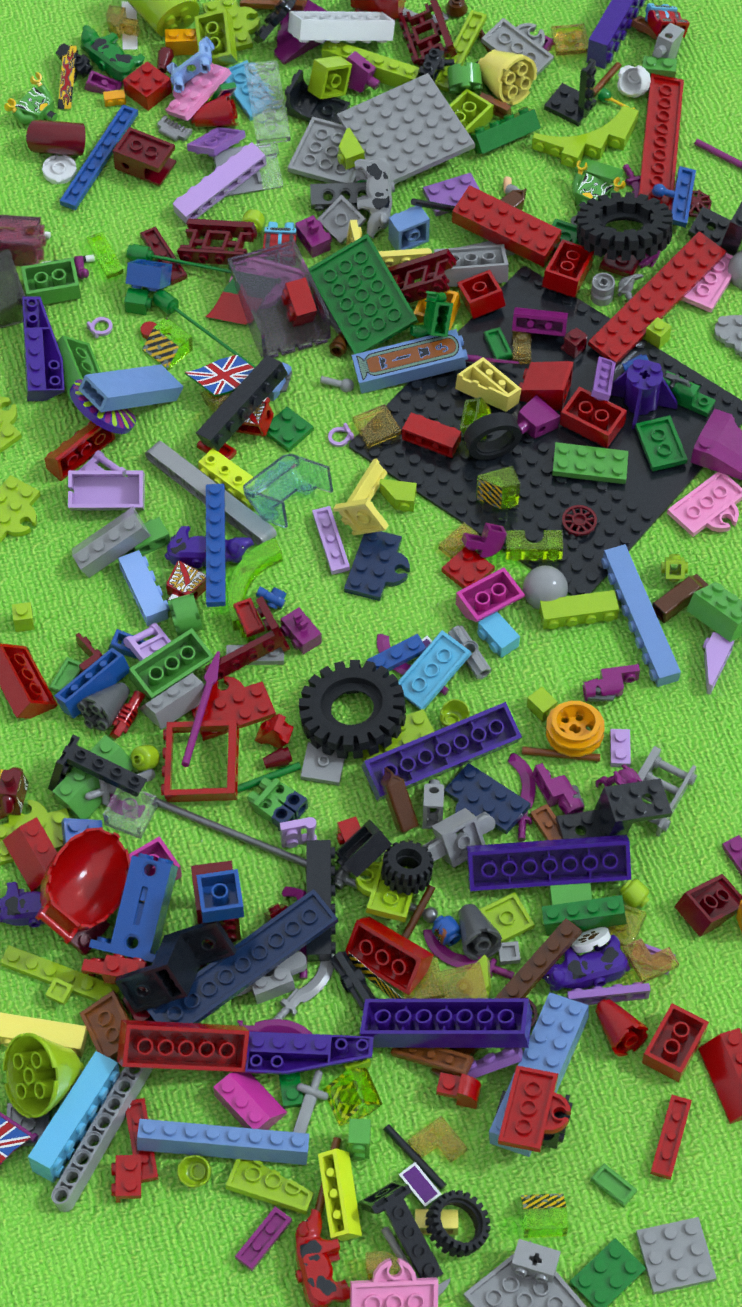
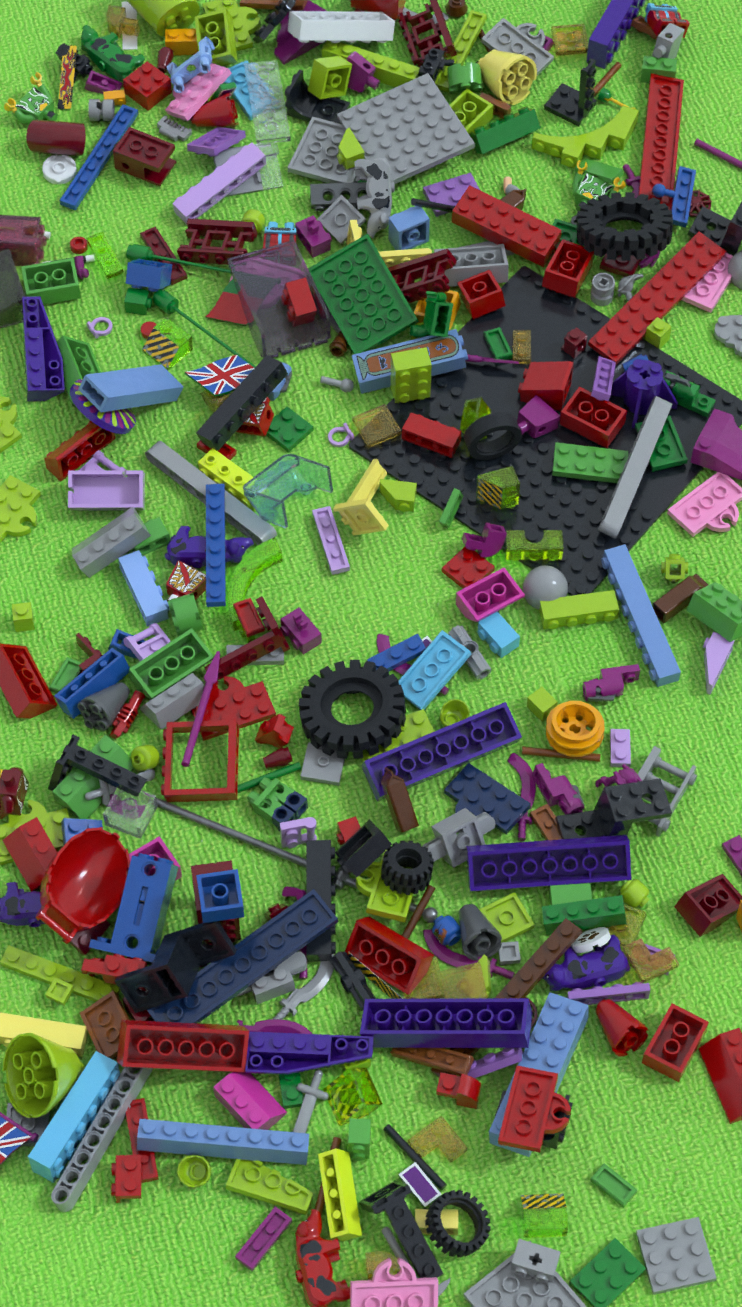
(78, 245): none -> red tile
(101, 110): none -> light grey wheel
(274, 598): blue plate -> none
(376, 566): dark blue plate -> none
(410, 375): none -> lime brick
(433, 799): light grey torso -> none
(451, 508): none -> bright green tile
(454, 543): clear yellow plate -> none
(488, 382): light yellow wedge -> none
(539, 321): magenta brick -> none
(579, 520): dark red wheel -> none
(633, 81): white hair -> none
(635, 467): none -> light grey beam
(671, 1137): red plate -> none

